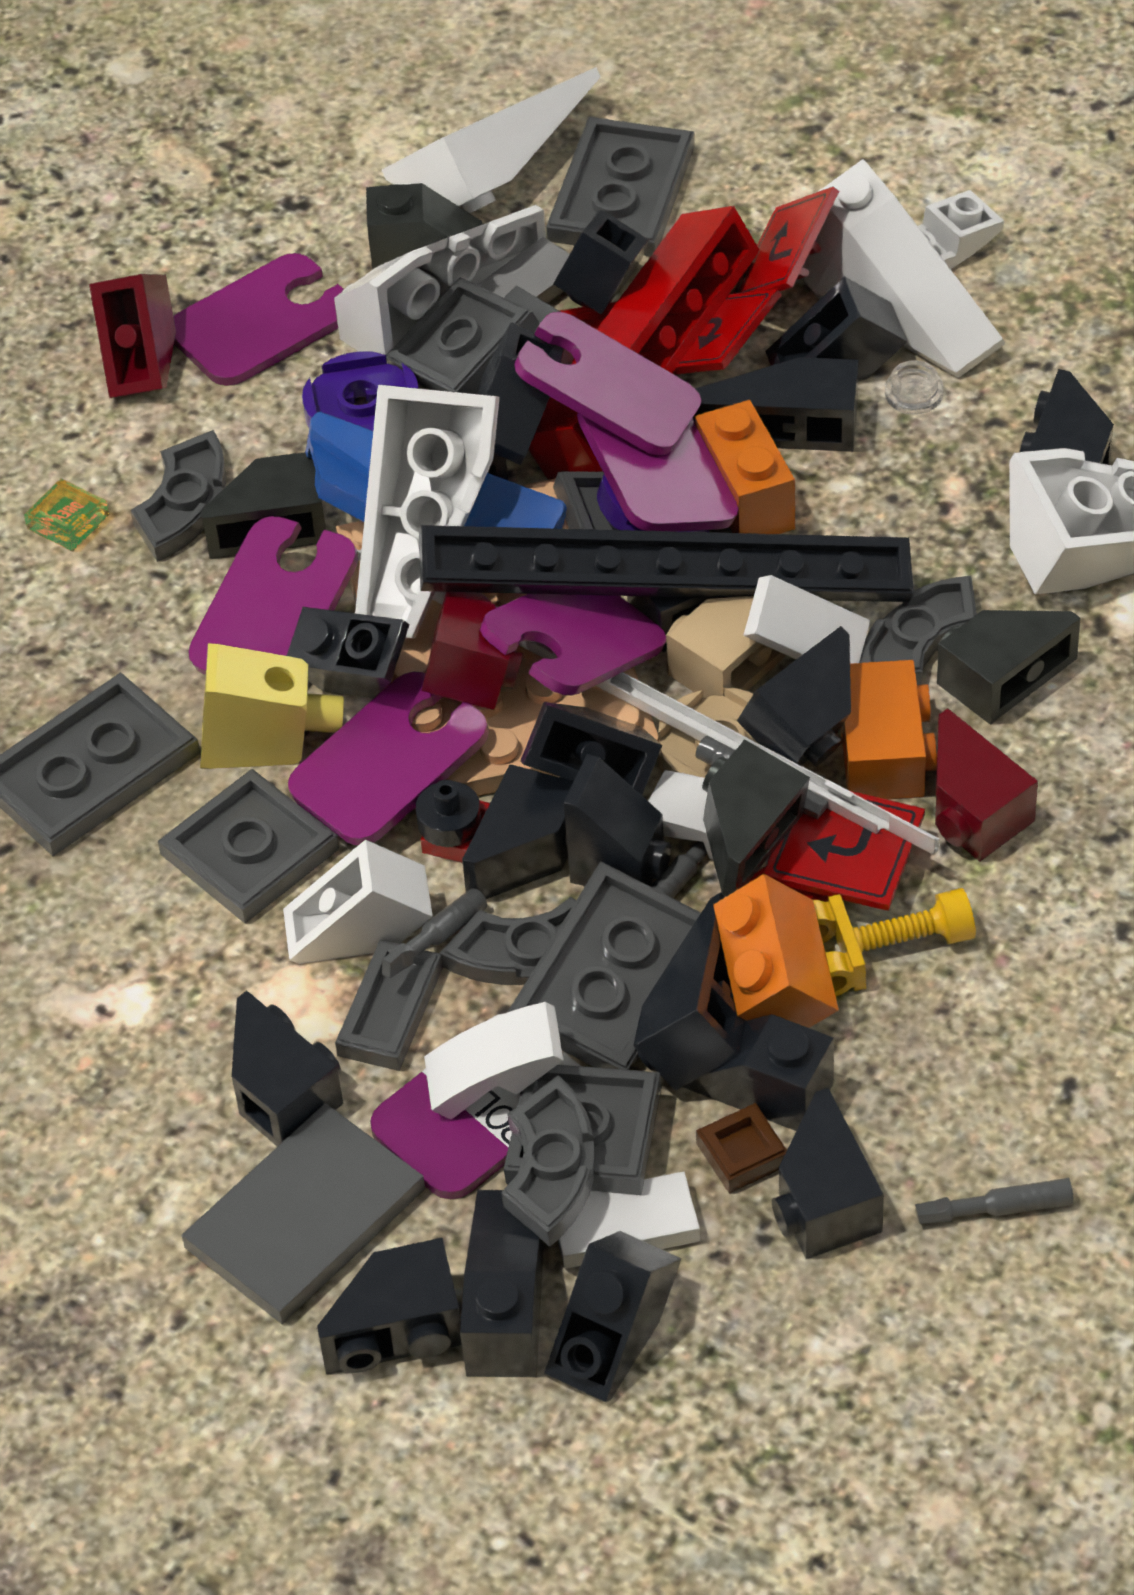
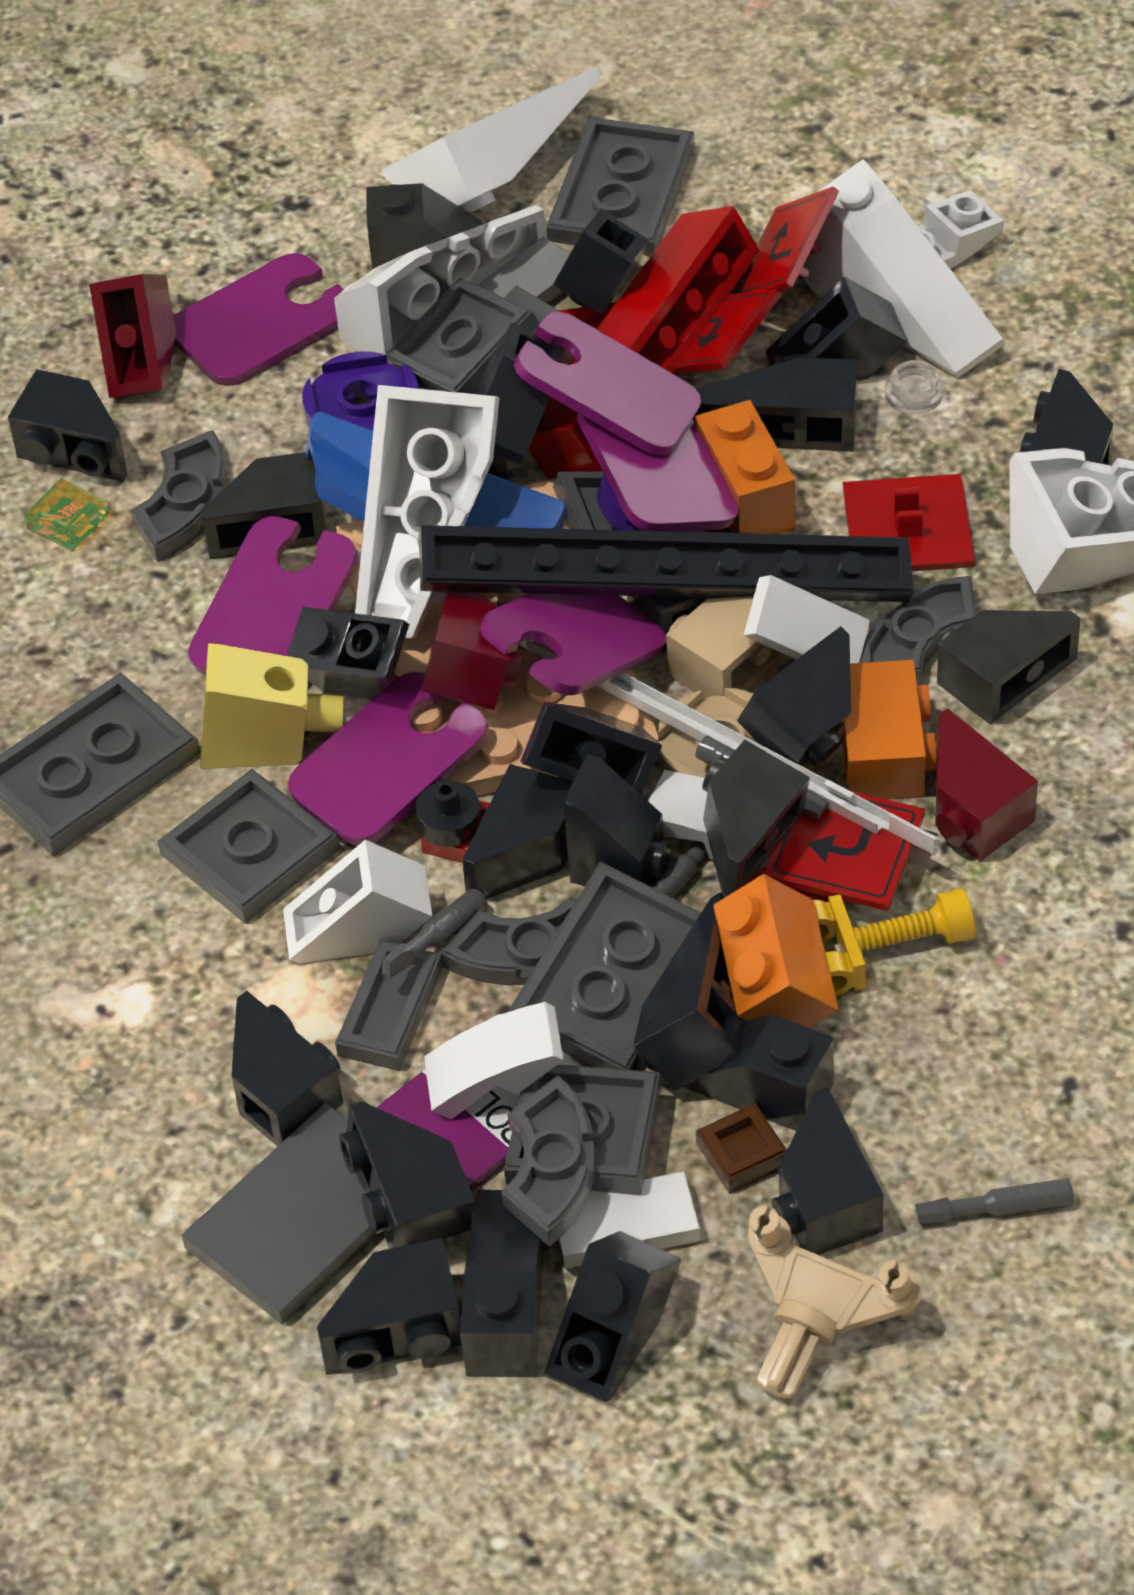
(66, 427): none -> black slope
(409, 1177): none -> black slope
(818, 1299): none -> tan axle
(921, 508): none -> red piece

